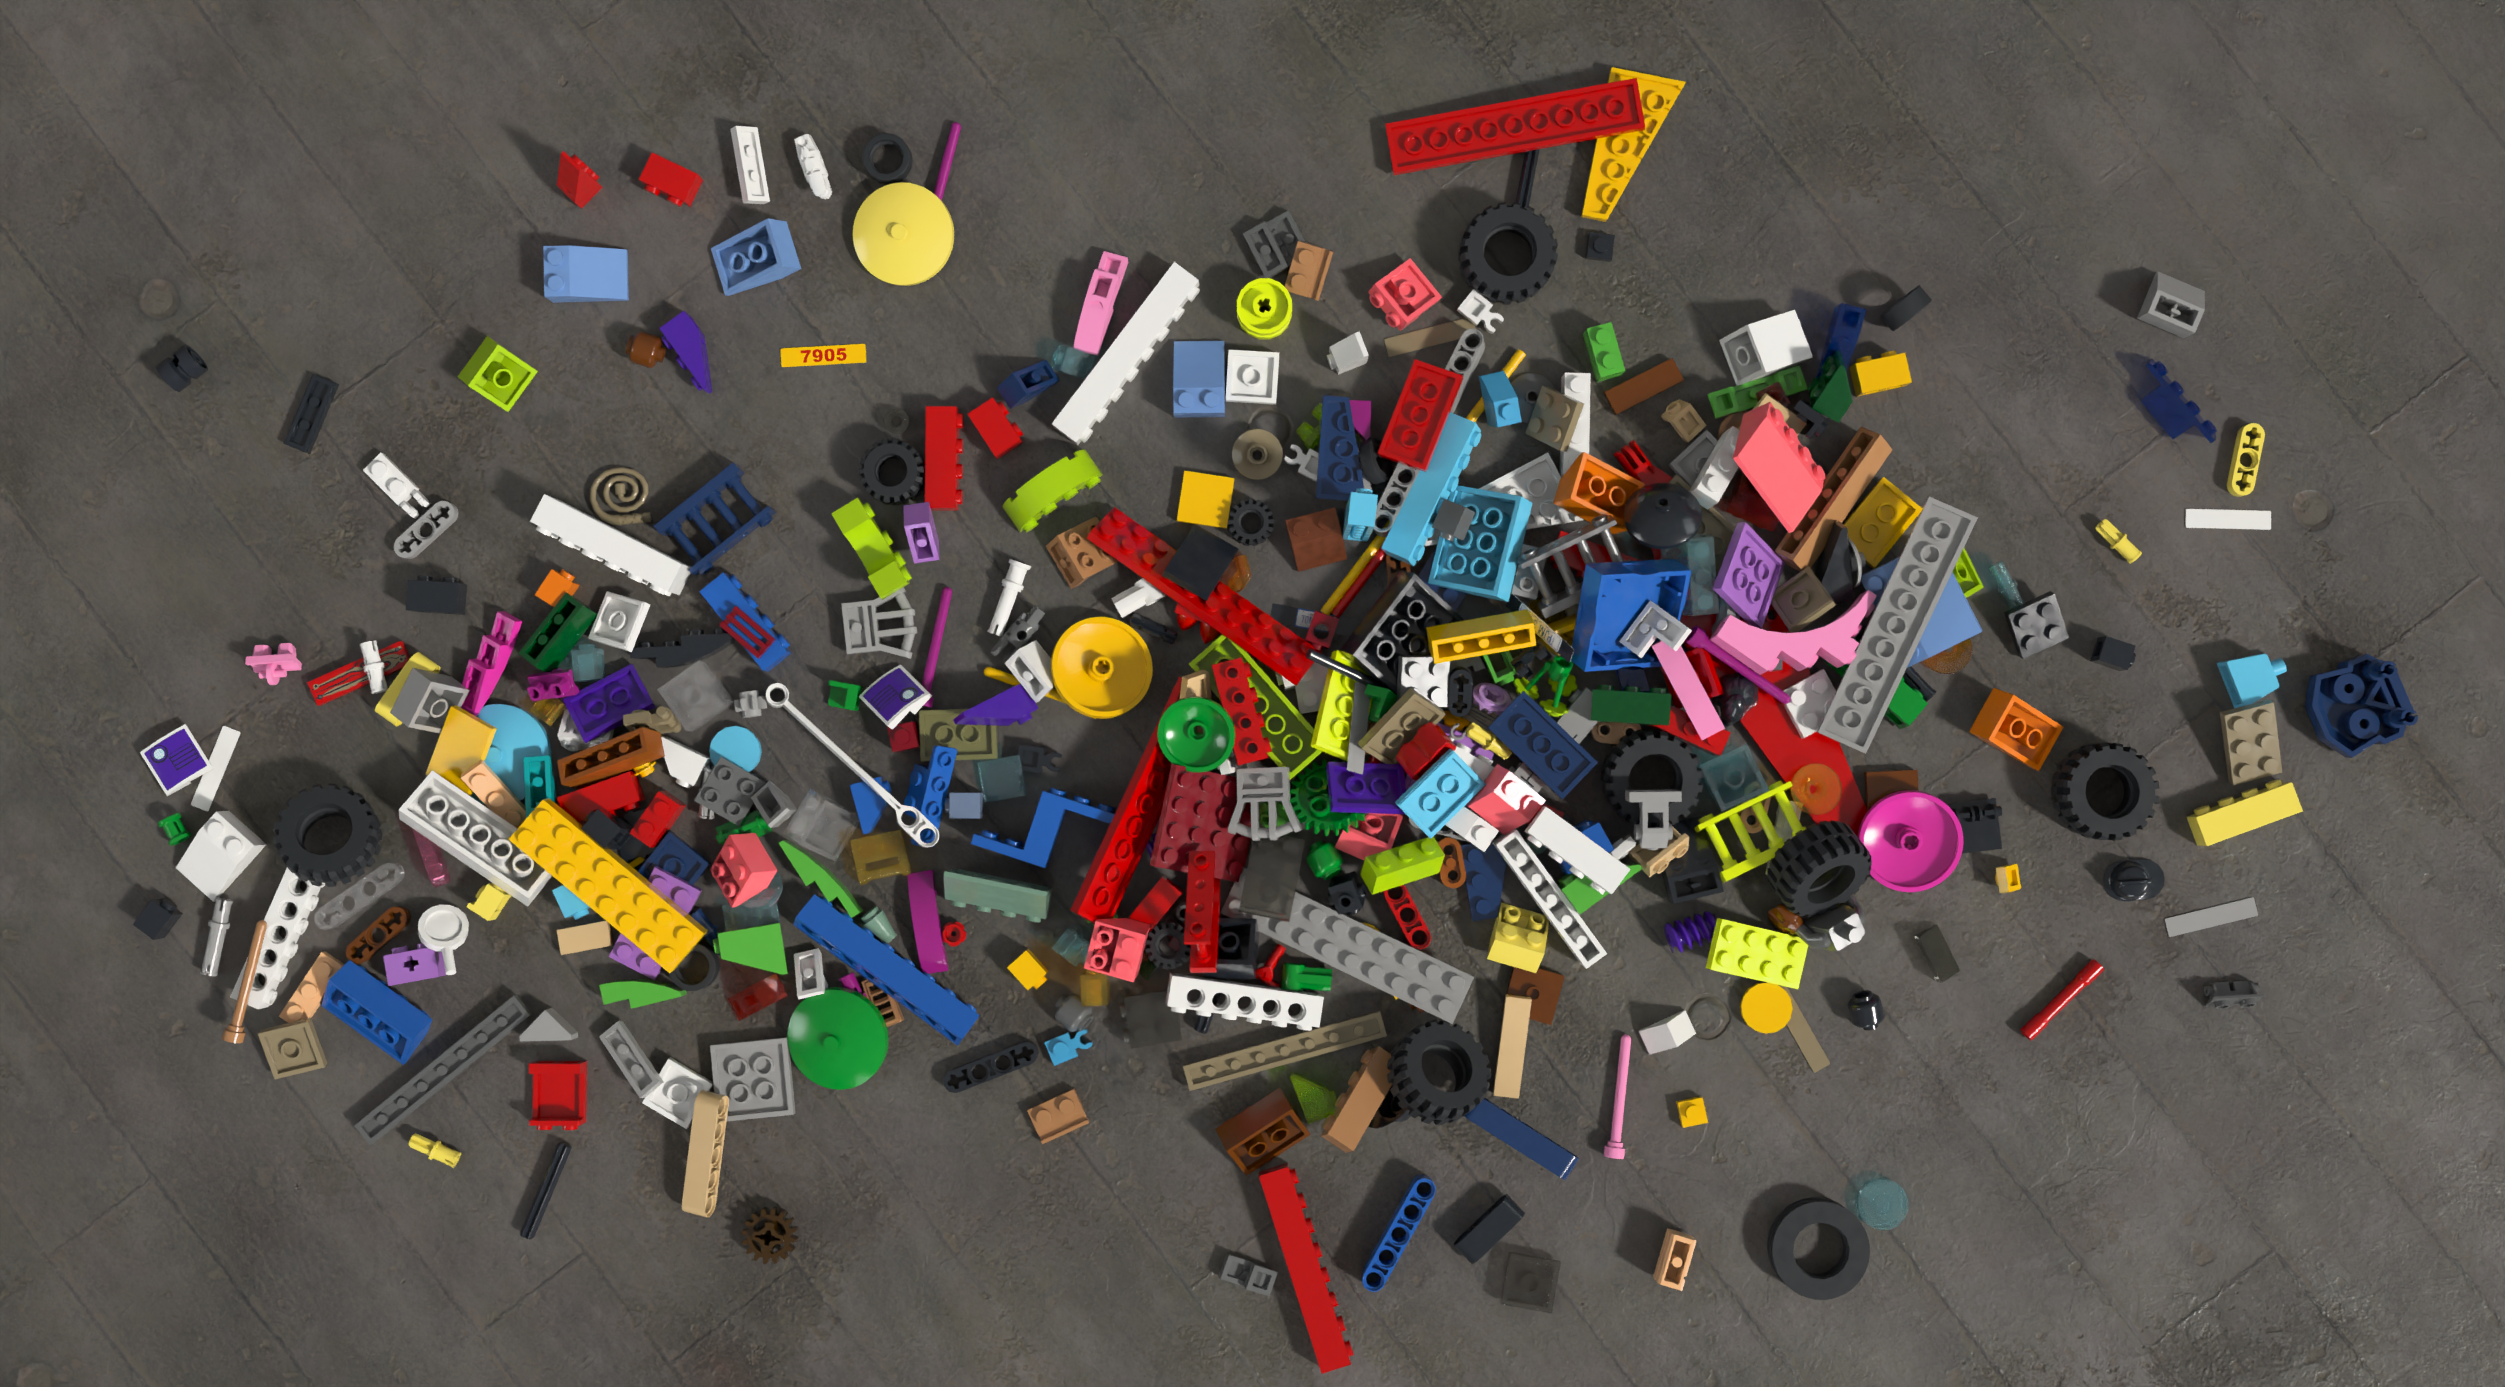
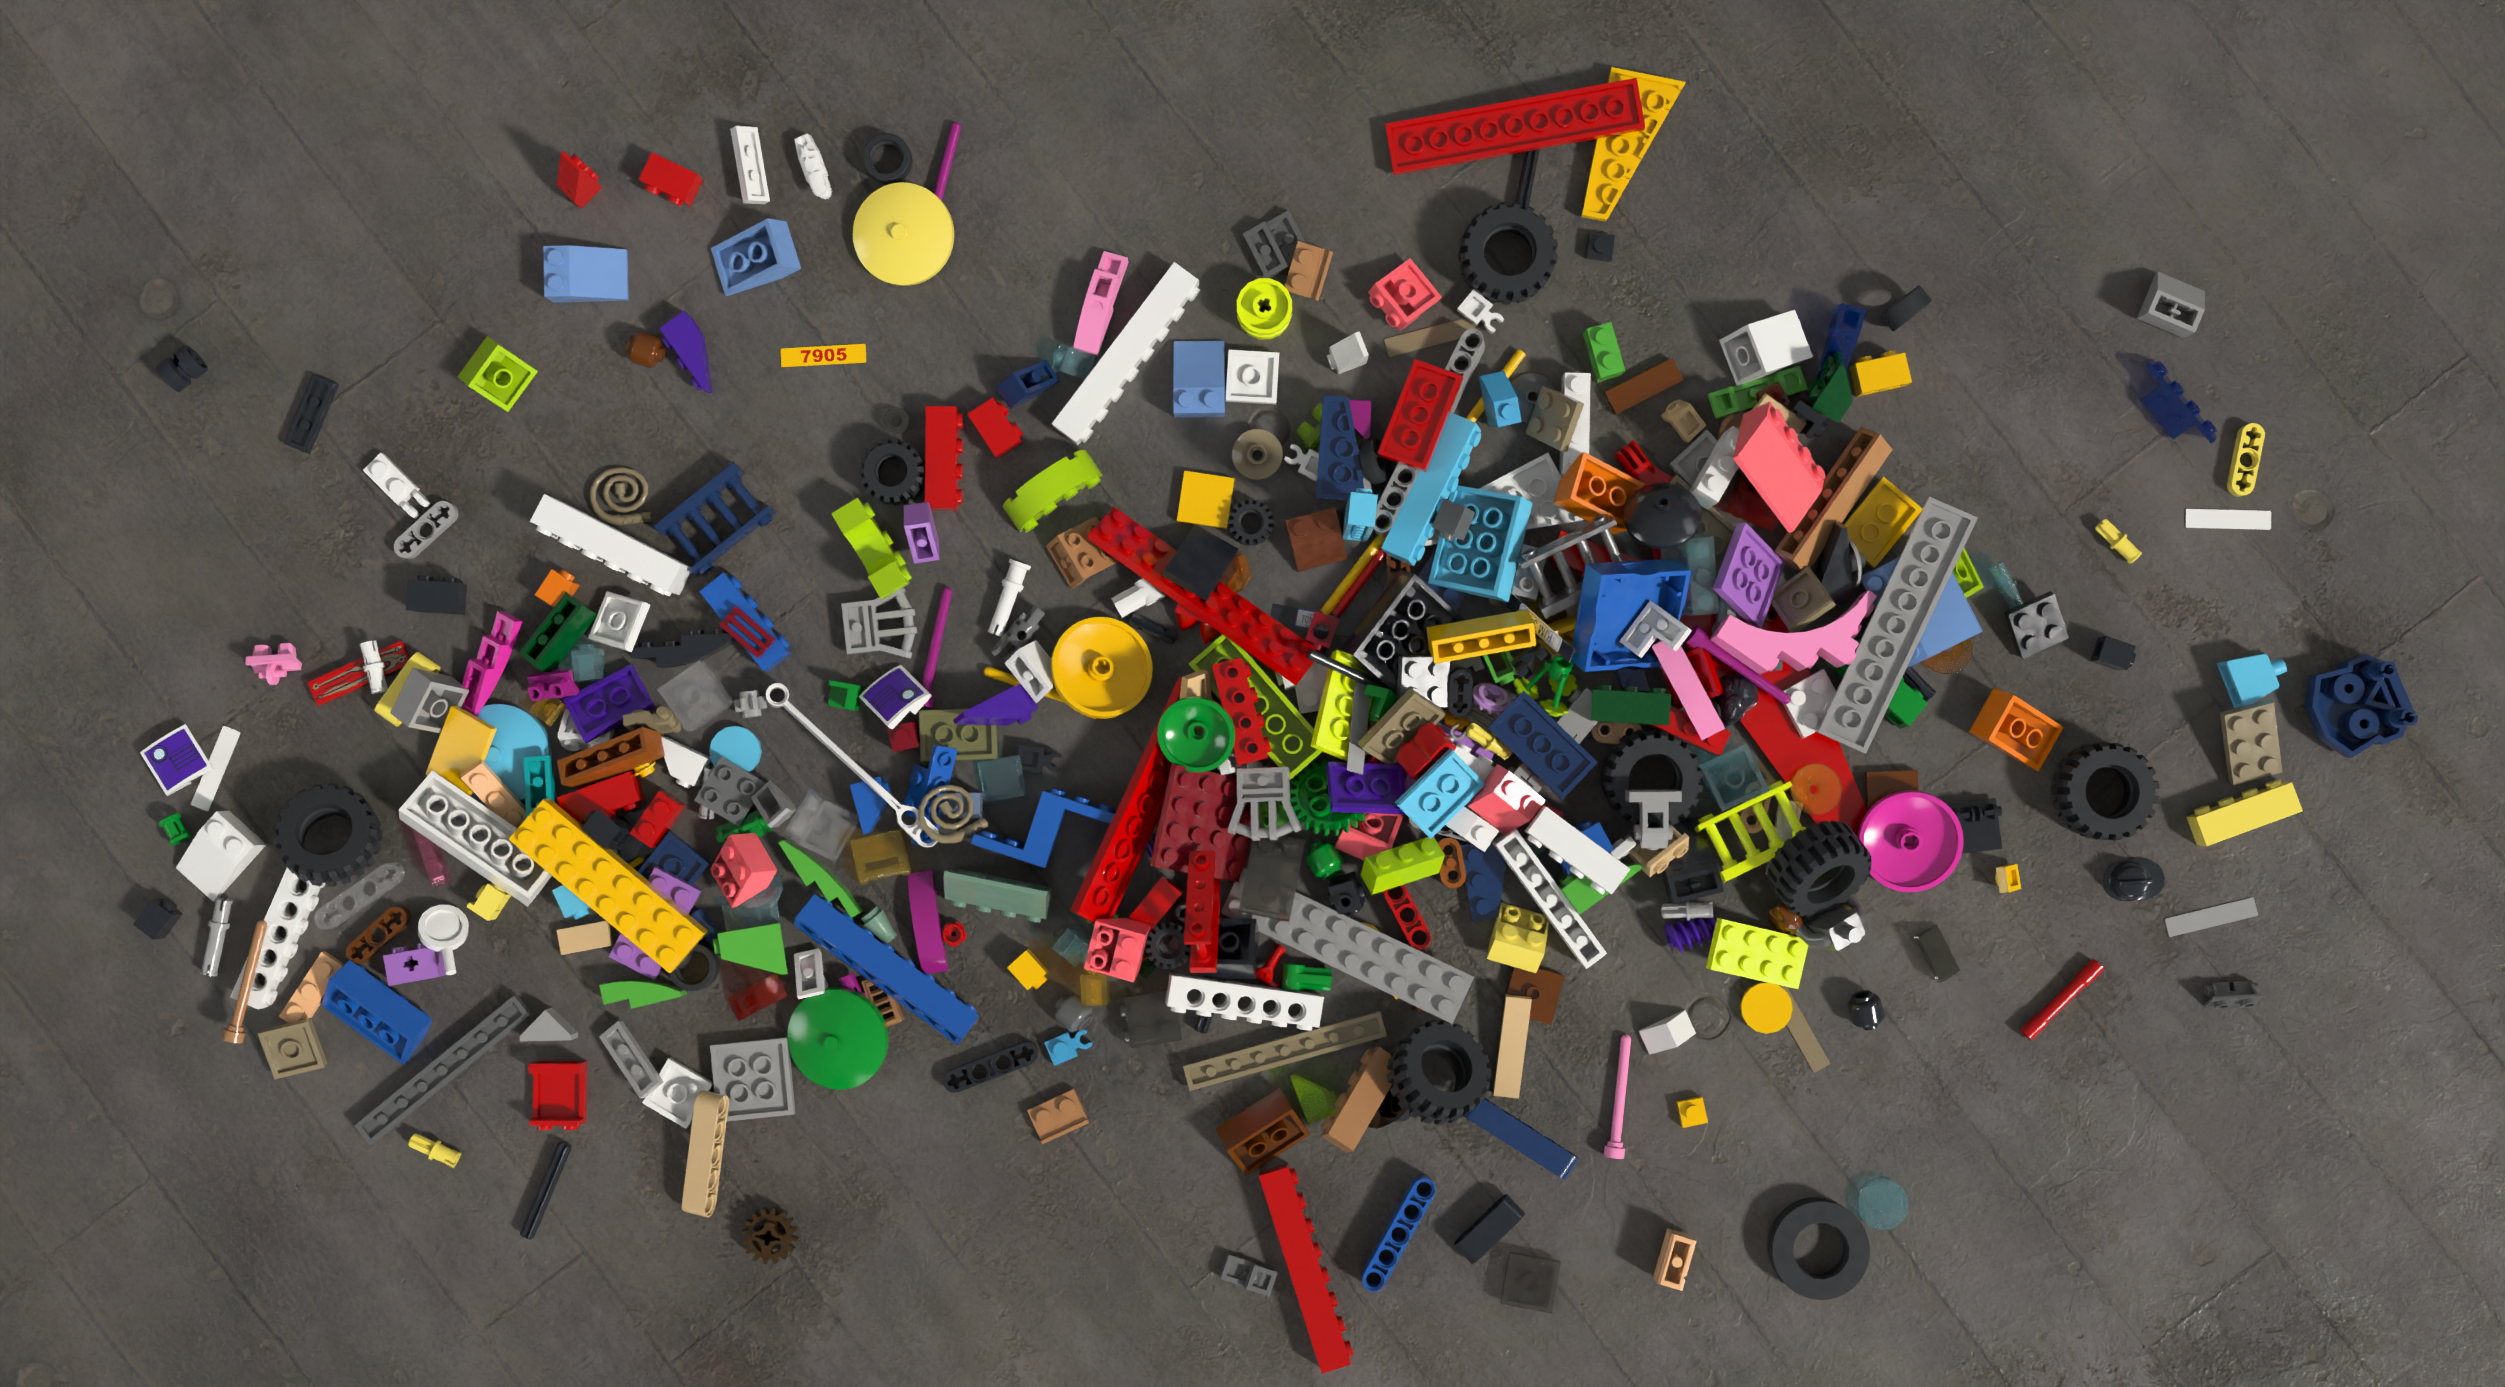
(946, 809): none -> dark tan piece
(1688, 910): none -> light grey axle

